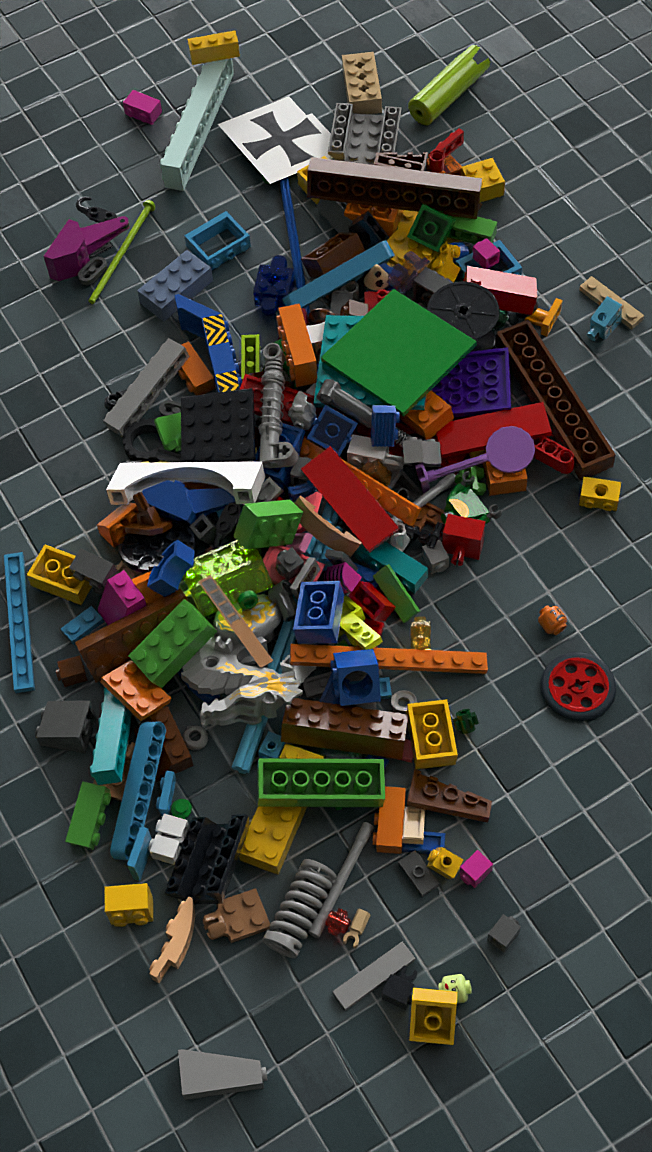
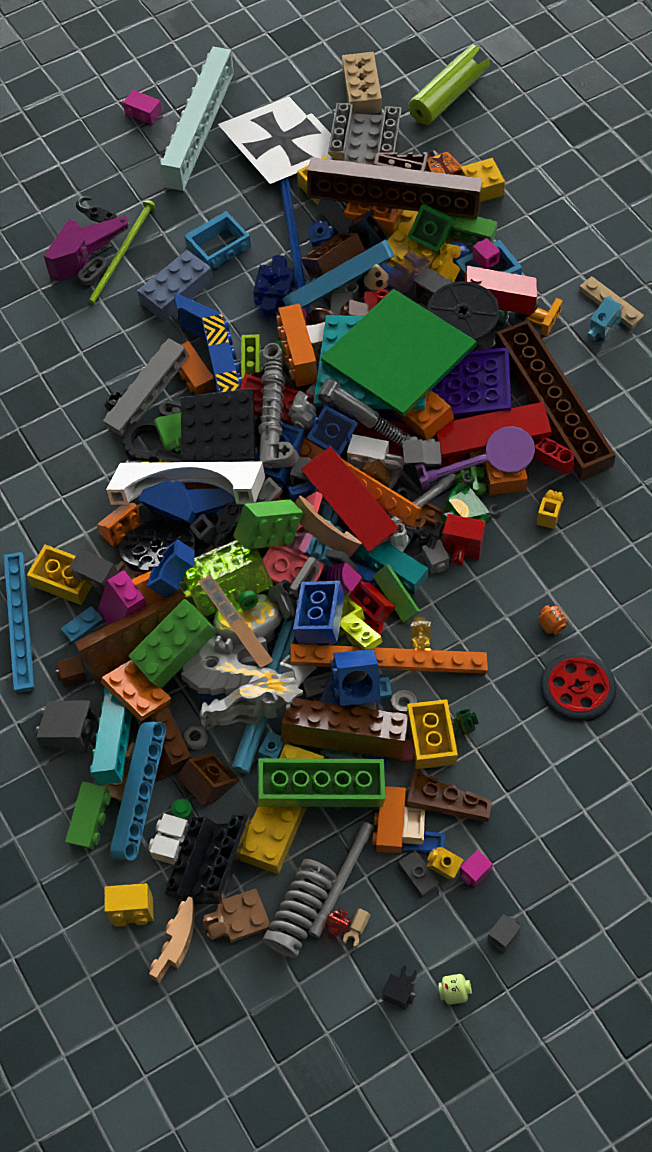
(139, 853): dark azure tile -> none
(148, 520): reddish brown piece -> none
(167, 786): dark azure plate -> none
(207, 778): none -> reddish brown slope
(213, 47): yellow brick -> none
(217, 1074): light grey slope -> none
(289, 563): dark grey brick -> none
(319, 233): none -> blue brick
(373, 976): light grey tile -> none
(383, 425): blue brick -> none
(433, 1016): yellow brick -> none
(444, 149): red plate -> none
(550, 509): none -> yellow brick
(593, 487): yellow brick -> none

